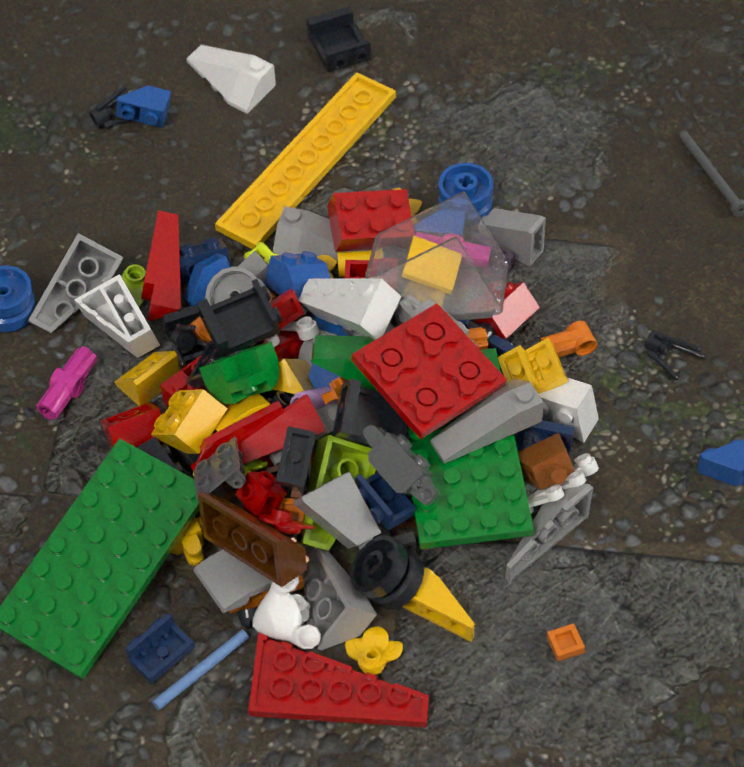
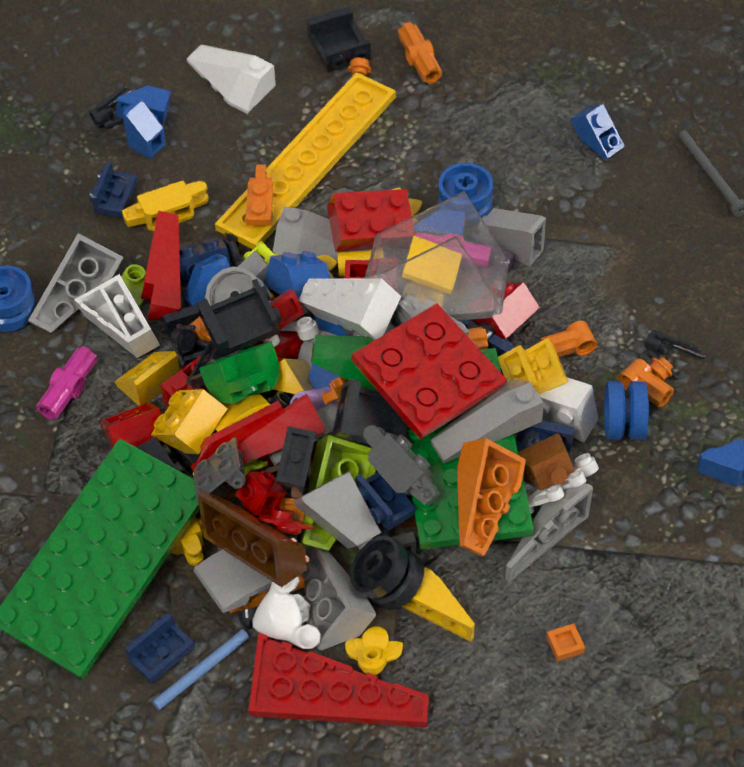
(112, 191): none -> dark blue bracket
(143, 129): none -> blue slope
(174, 199): none -> yellow hinge
(231, 244): none -> black piece
(259, 198): none -> orange hinge
(360, 66): none -> orange plate
(419, 53): none -> orange piece
(486, 483): none -> orange wedge
(597, 130): none -> blue slope
(629, 411): none -> blue wheel
(657, 389): none -> orange piece
(661, 368): none -> orange plate

